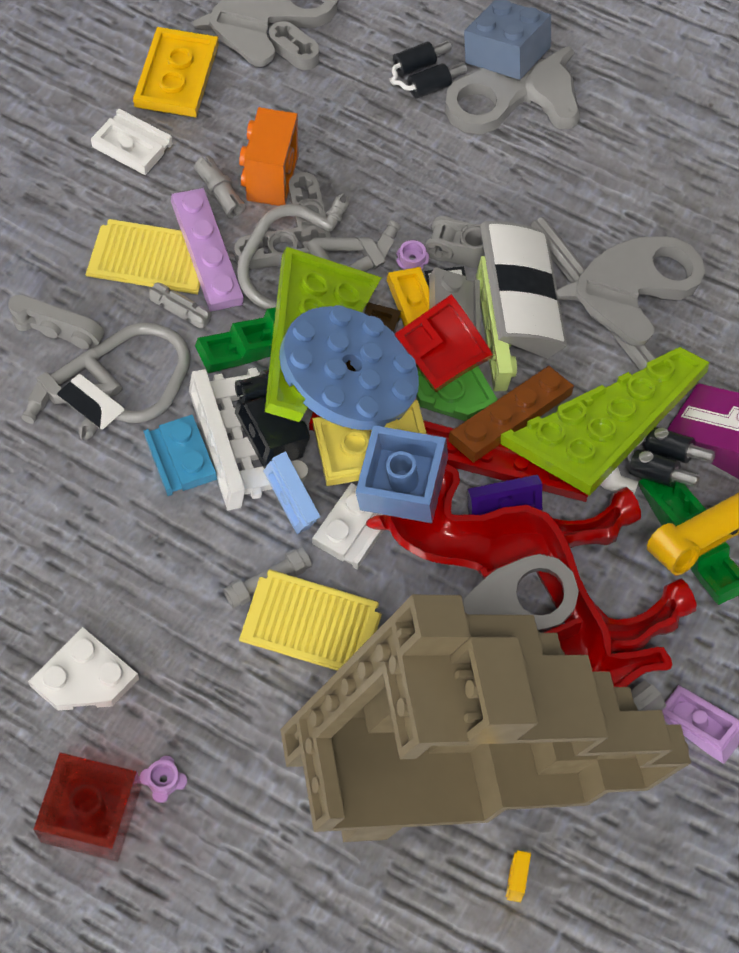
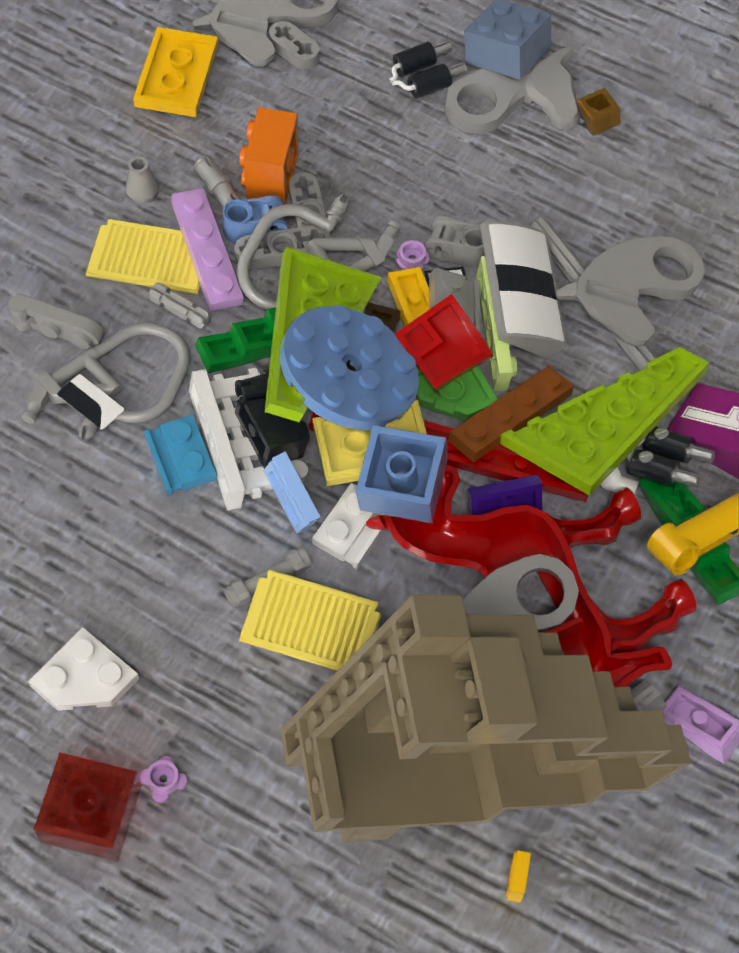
(131, 141): white plate -> none
(141, 183): none -> light grey cone
(243, 215): none -> medium blue piece
(599, 111): none -> pearl gold slope

